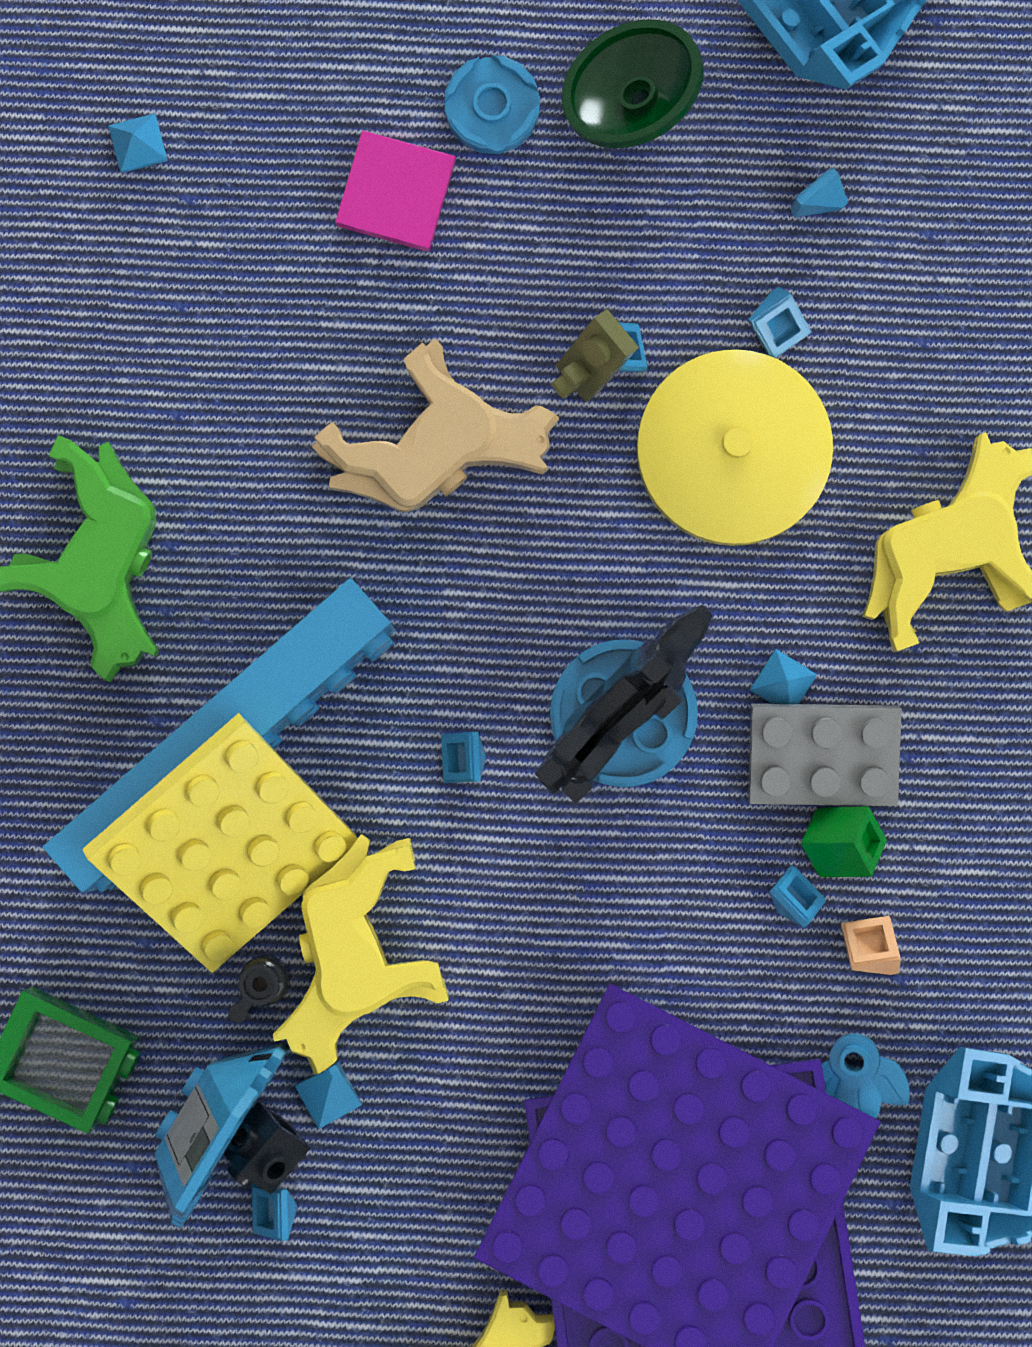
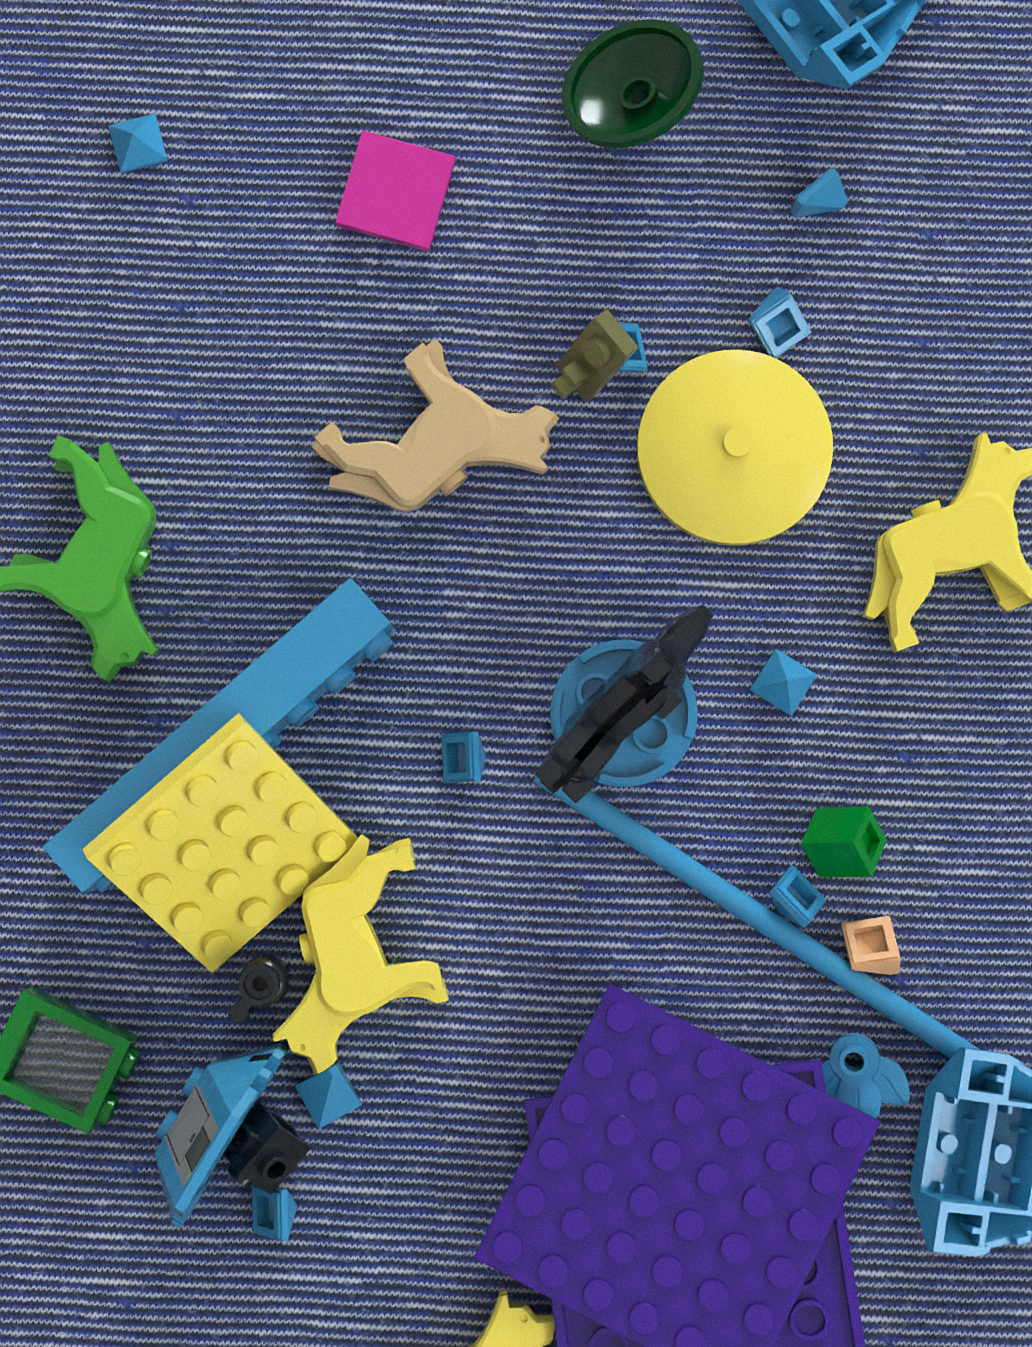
(492, 104): dark azure tile -> none
(766, 922): none -> dark azure piece
(824, 754): light grey plate -> none

